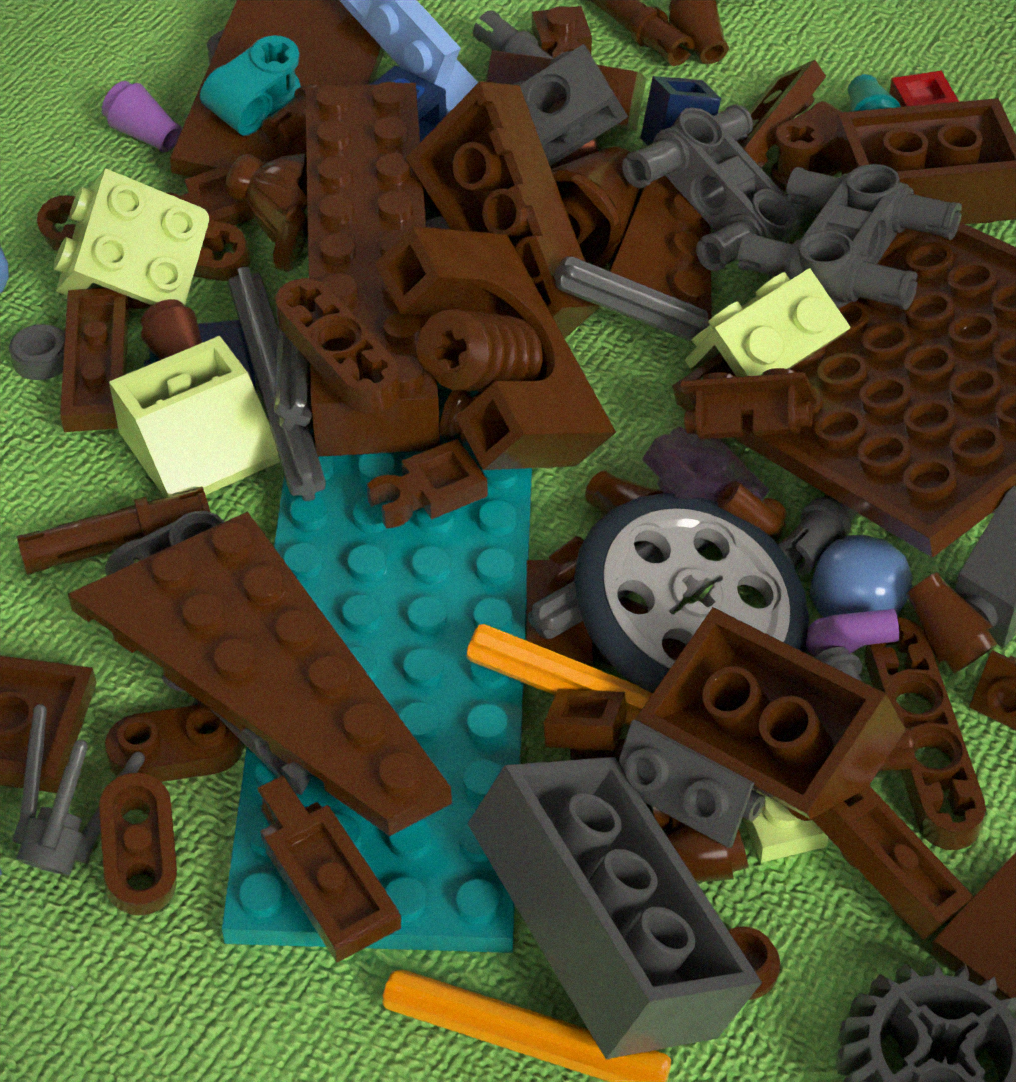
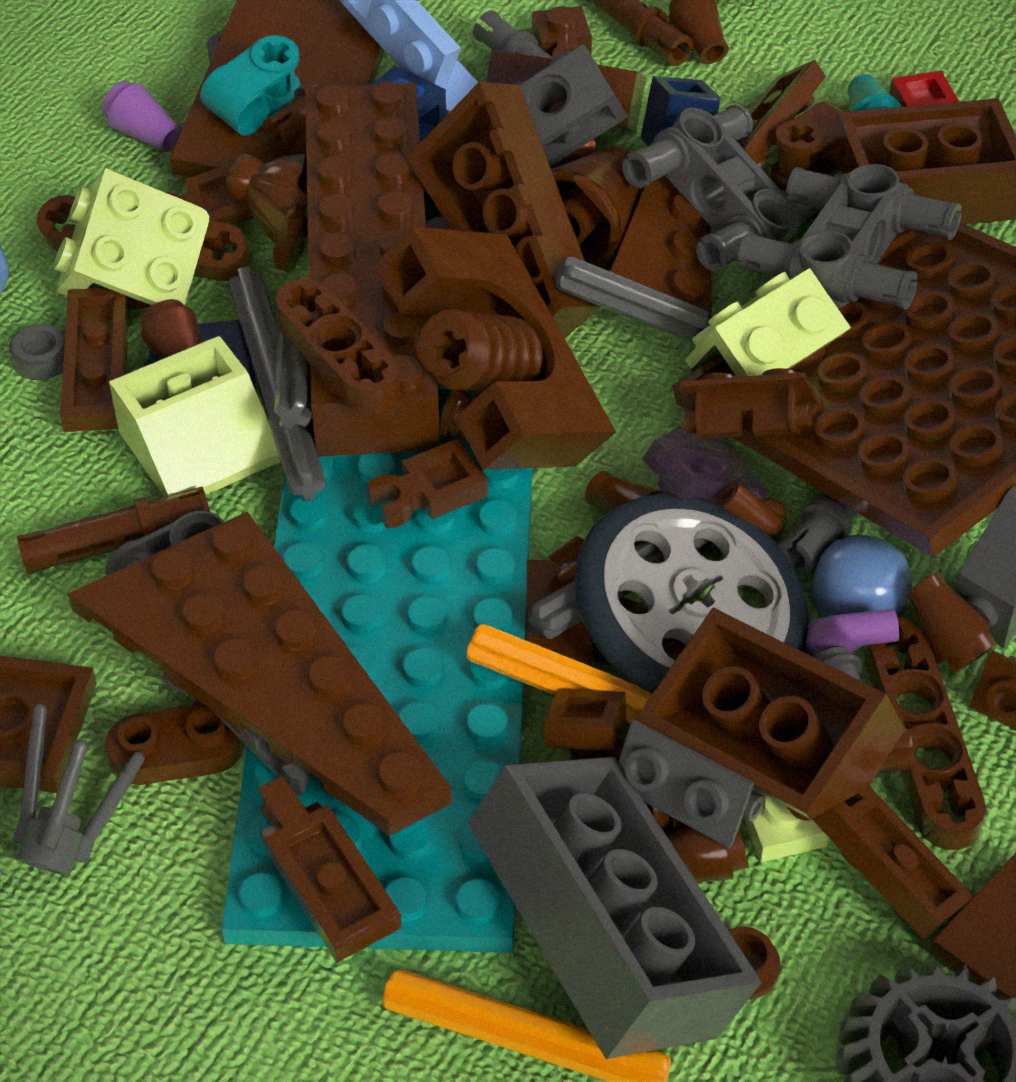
(138, 847): reddish brown plate -> none

